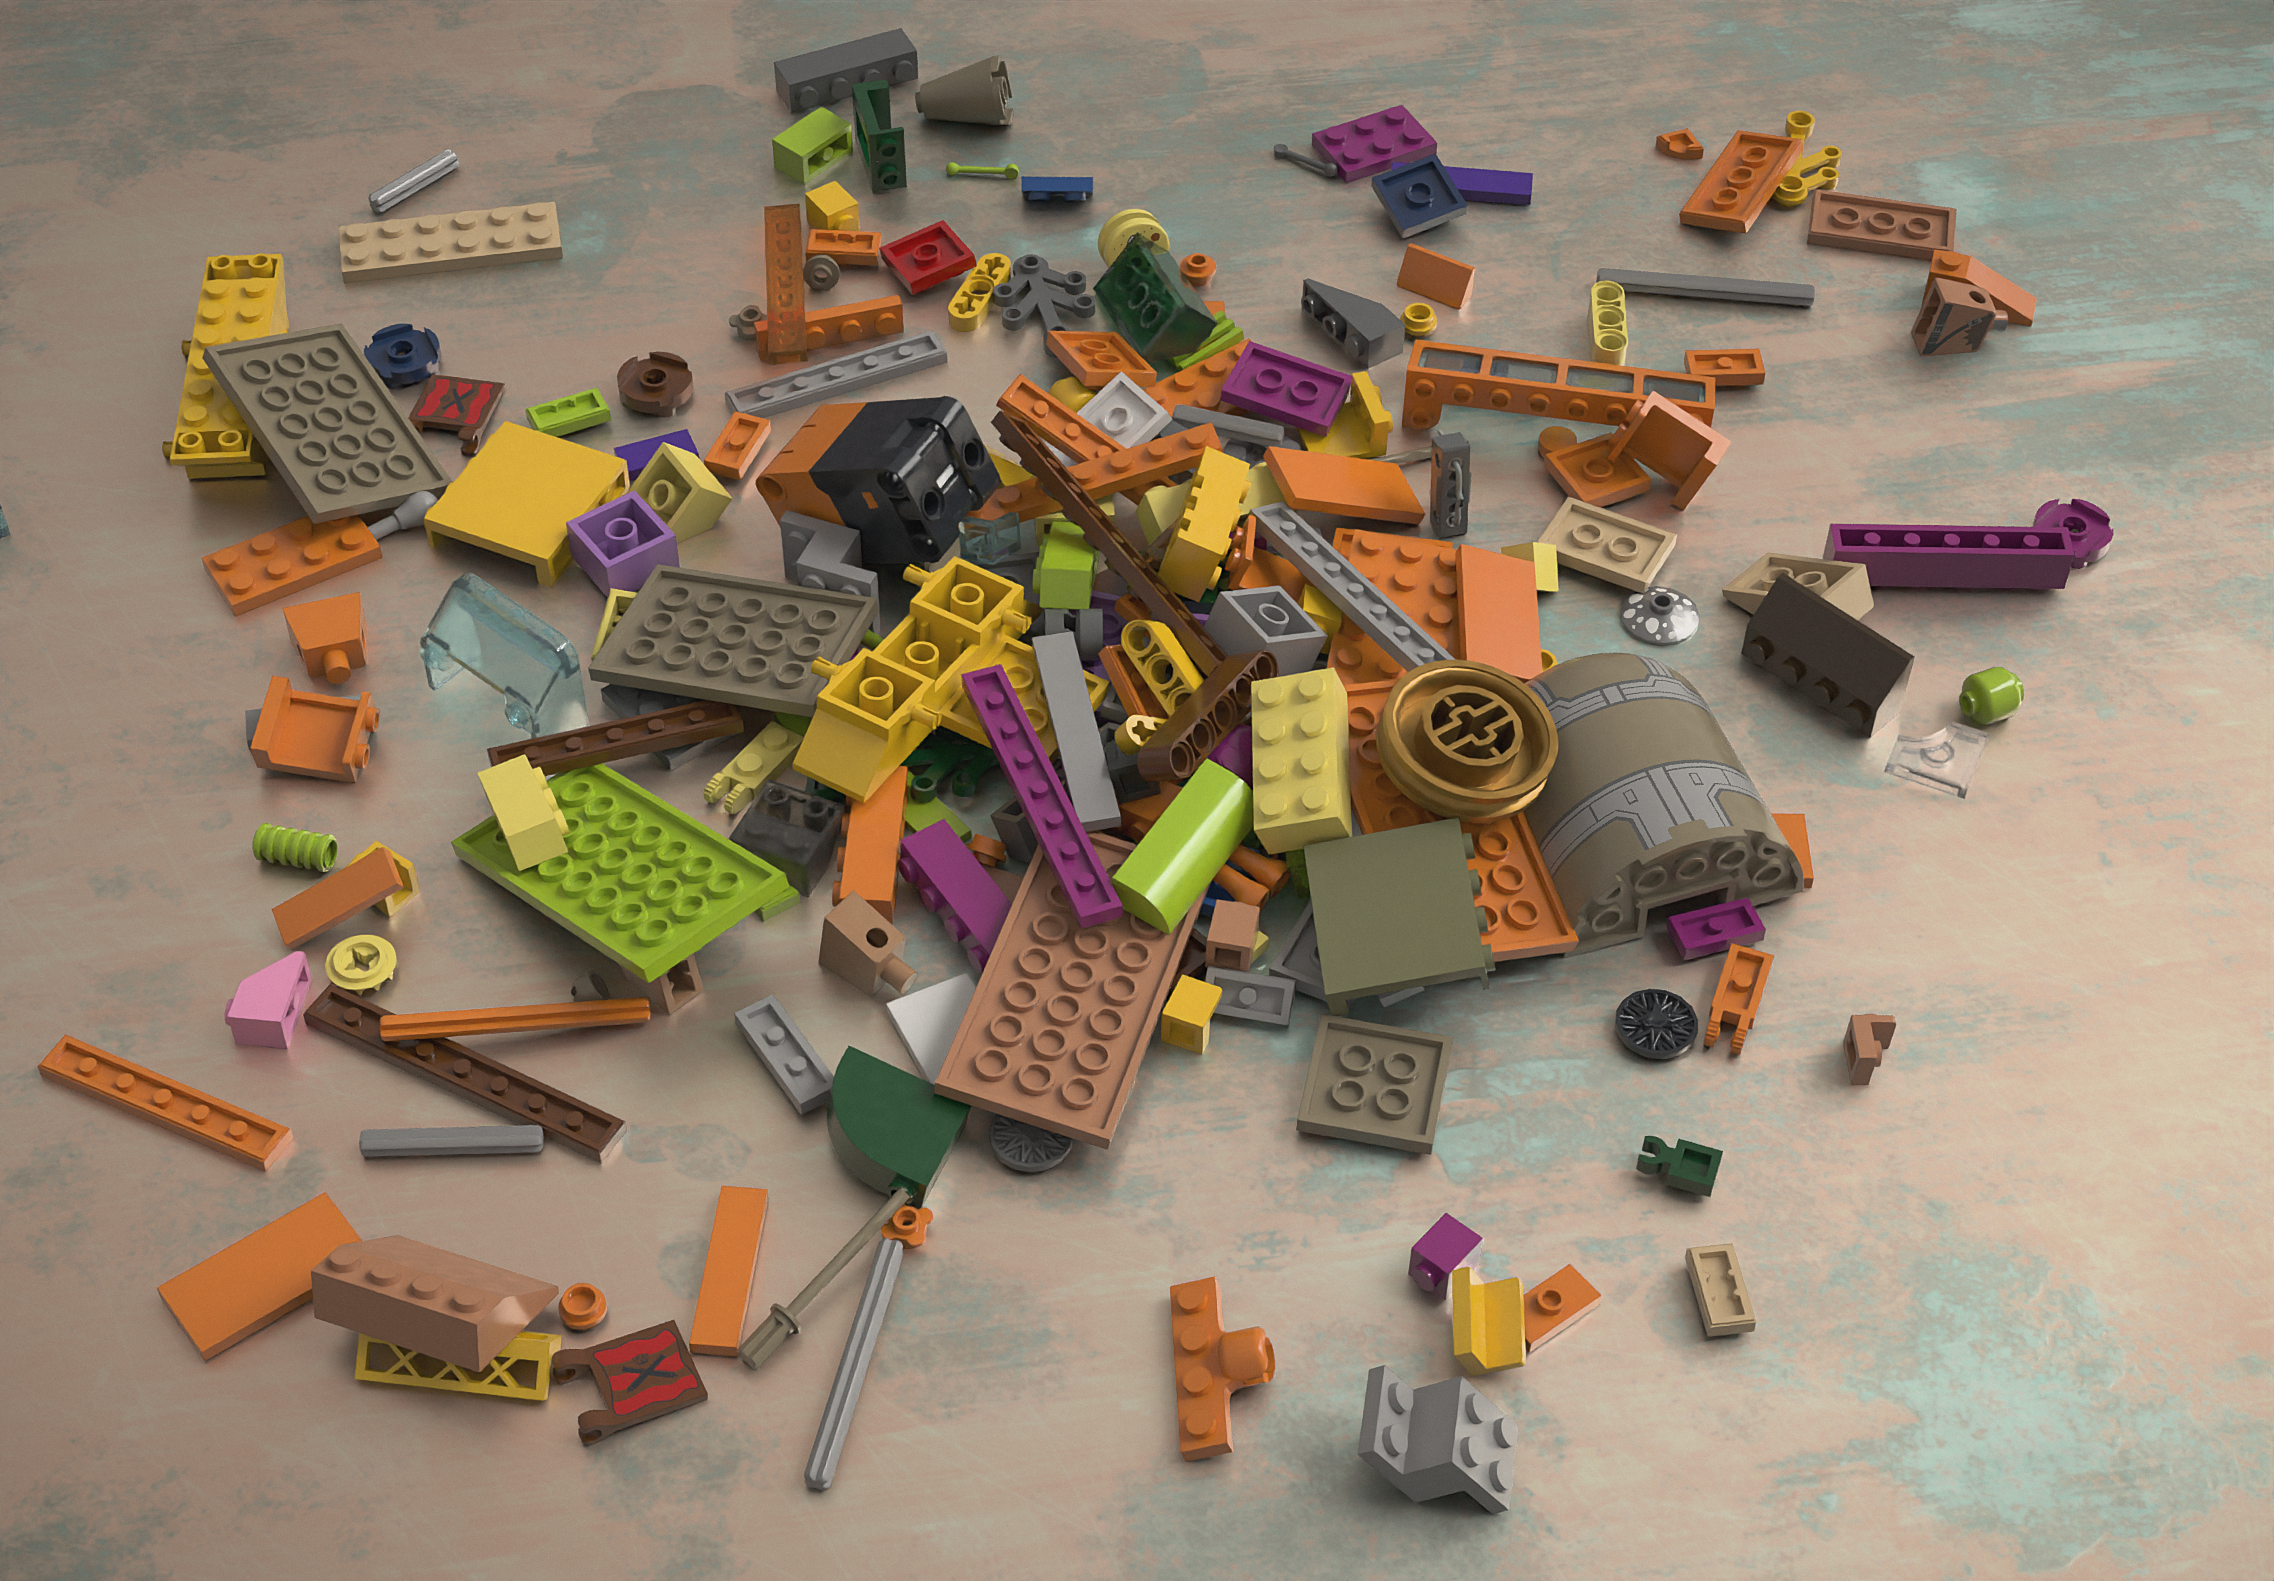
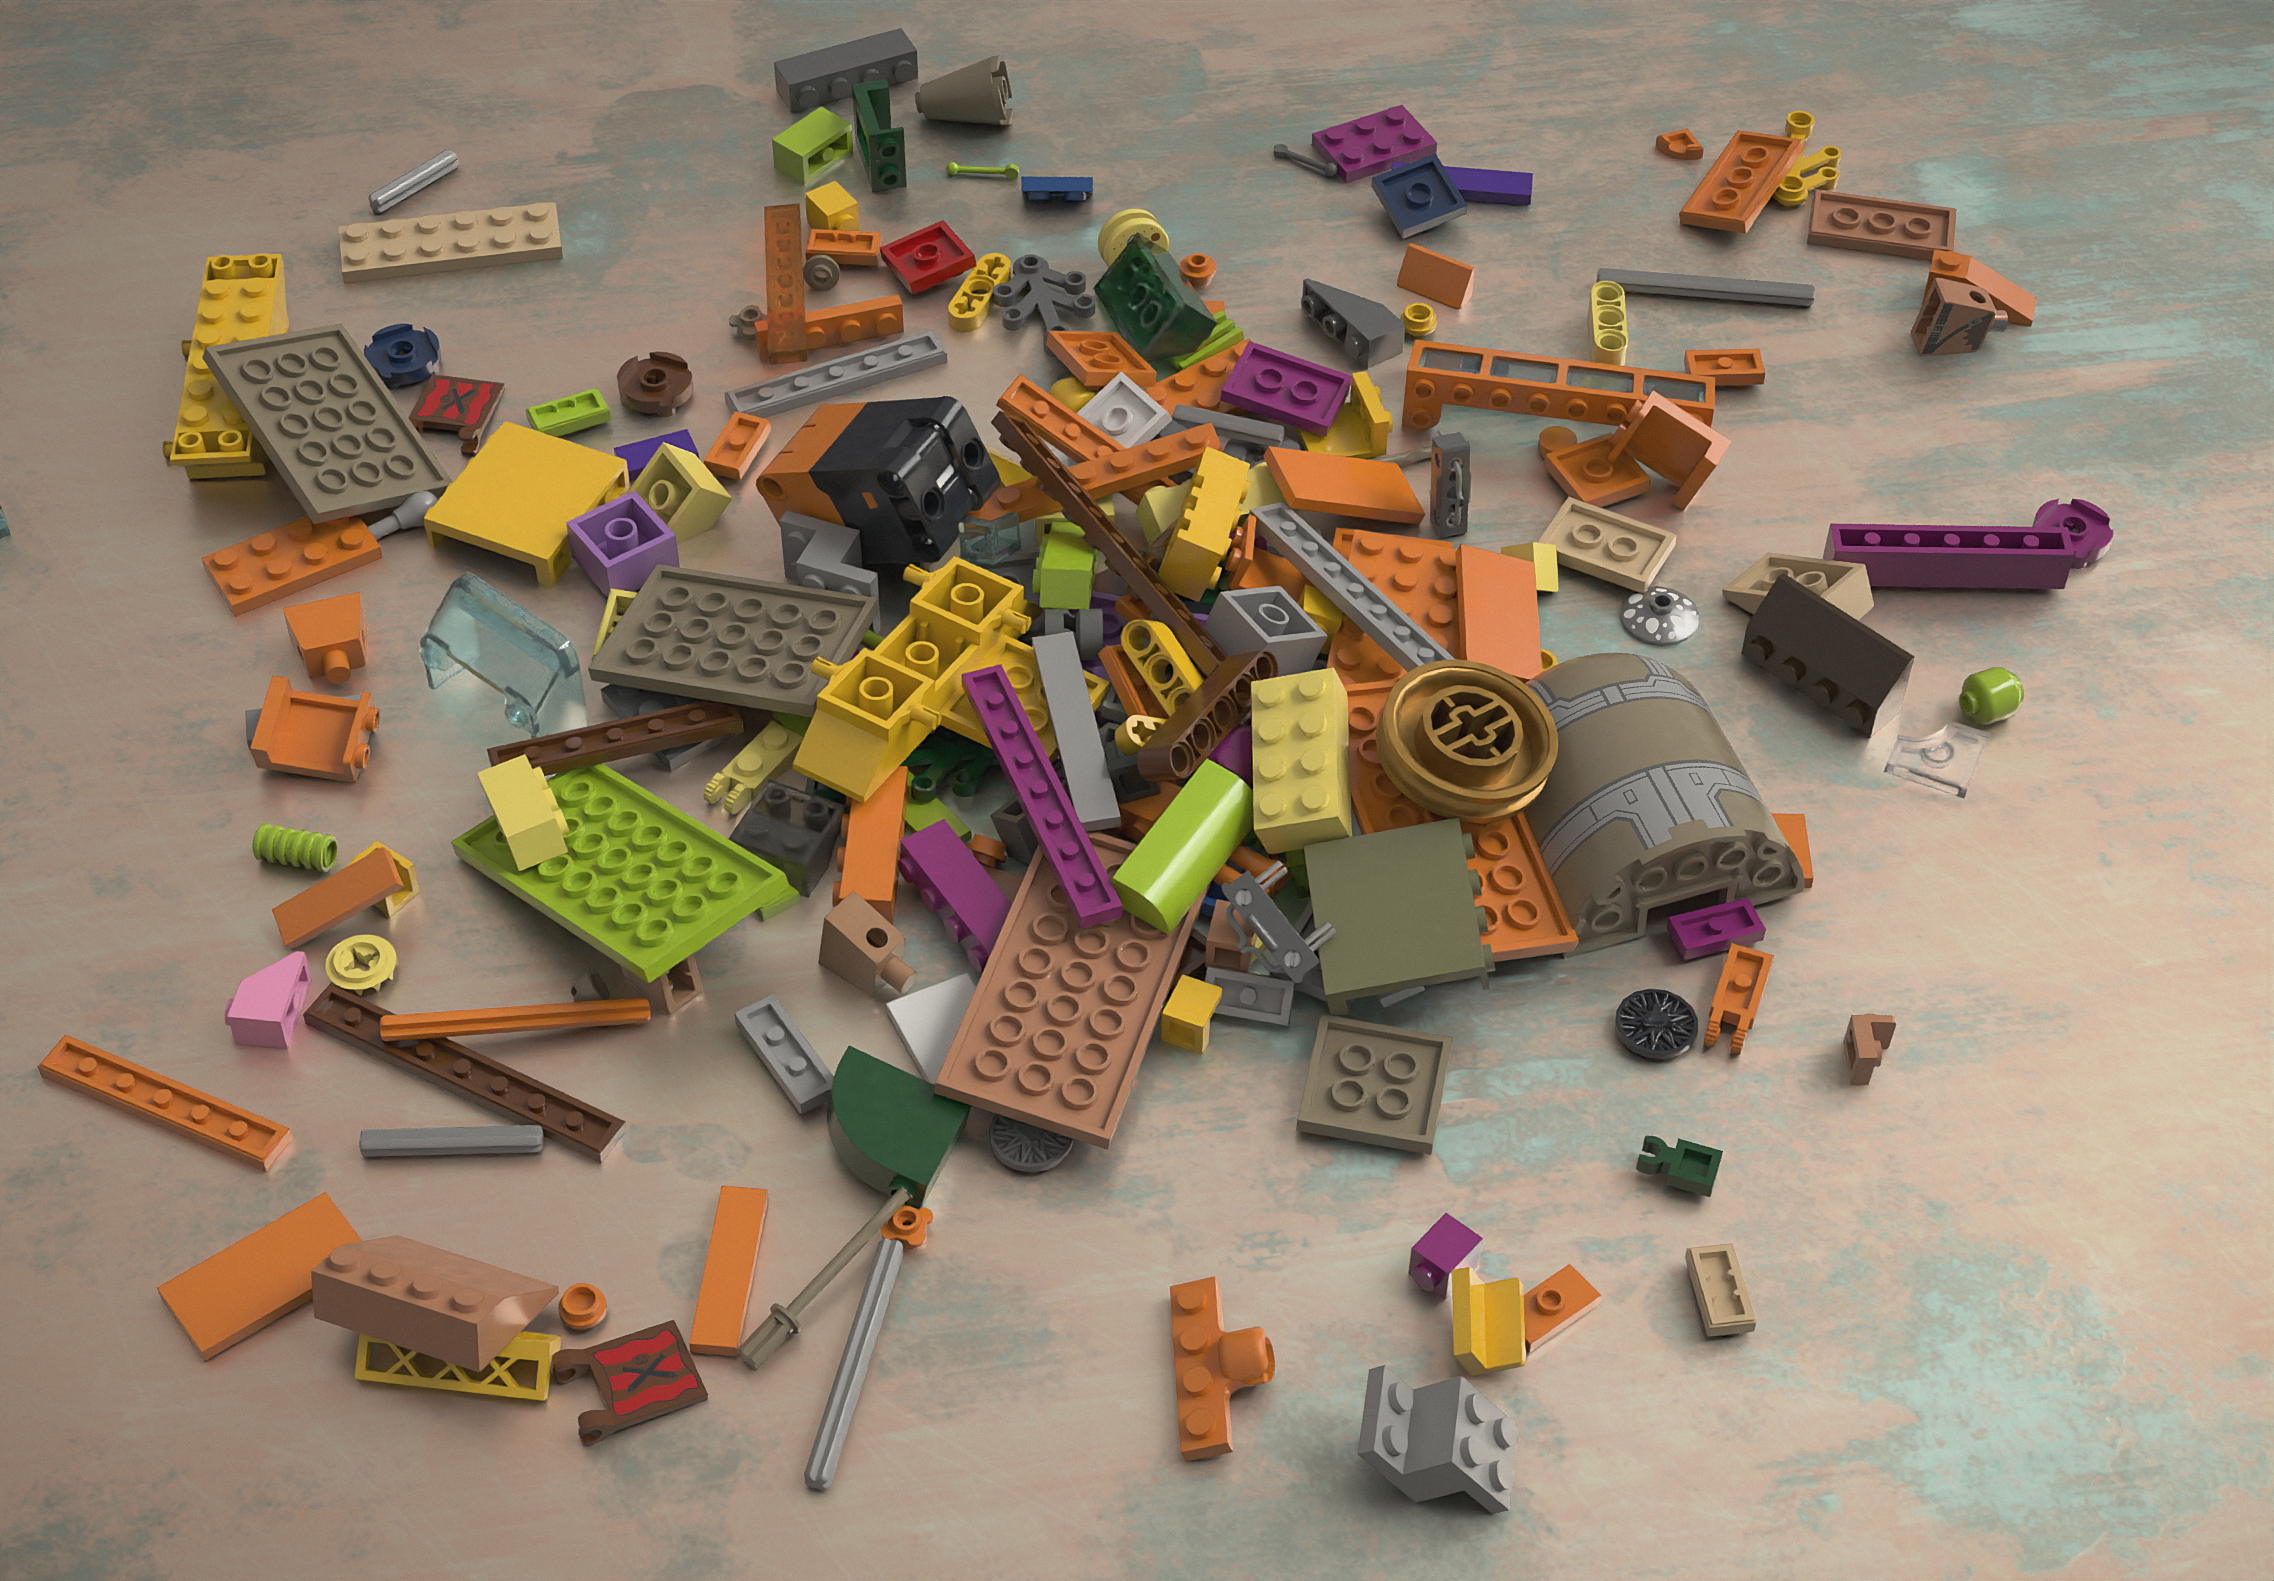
(1271, 925): none -> dark grey piece

